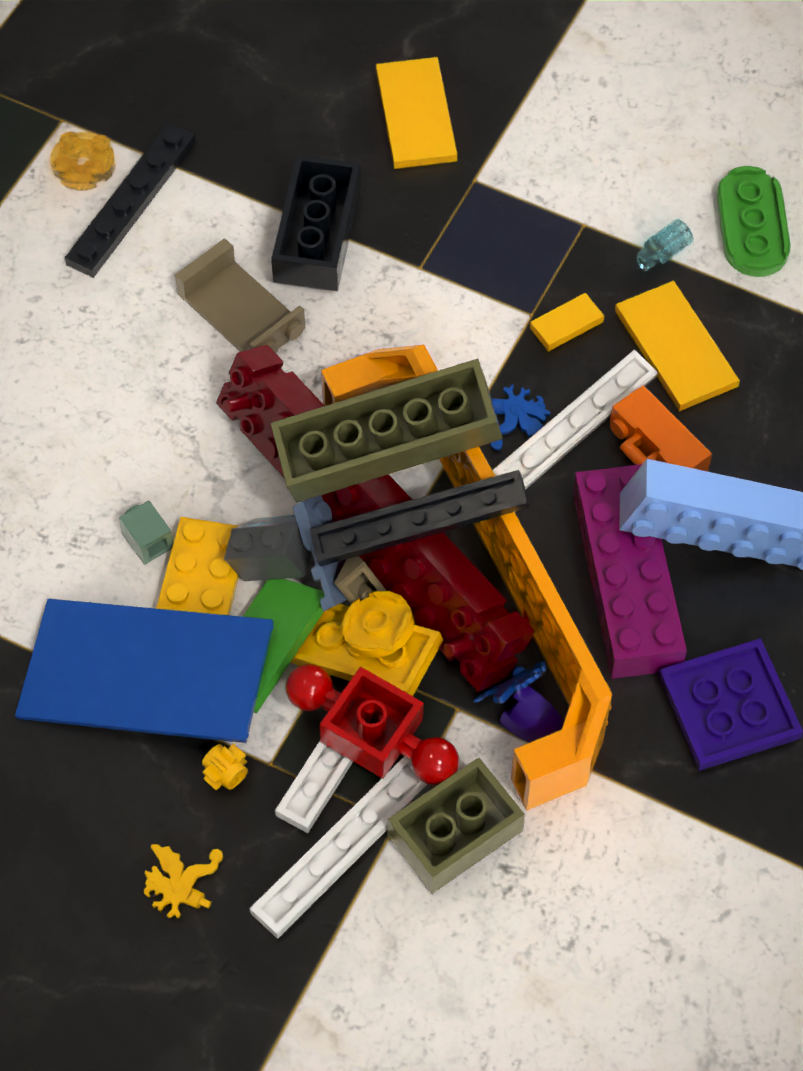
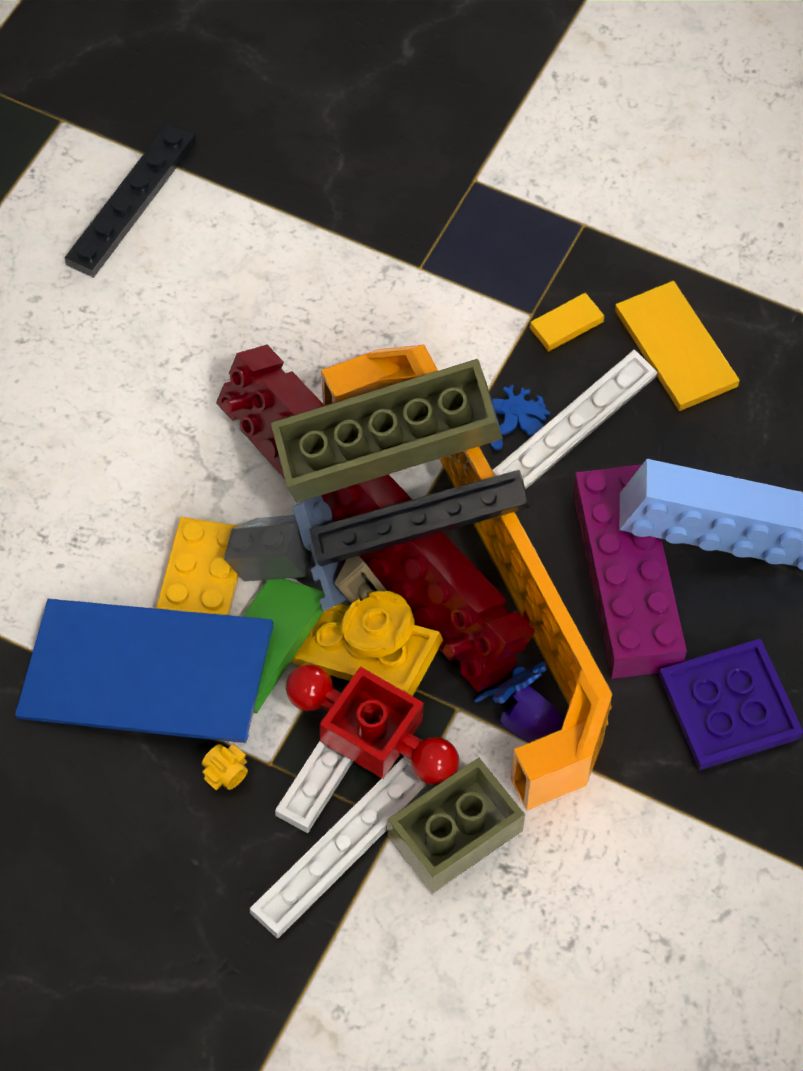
(82, 145): clear yellow plate -> none
(146, 532): sand green brick -> none
(179, 886): yellow piece -> none
(236, 301): dark tan panel -> none
(316, 223): black brick -> none
(416, 113): yellow tile -> none
(655, 433): orange piece -> none
(664, 244): clear light blue hinge -> none
(753, 221): bright green tile -> none

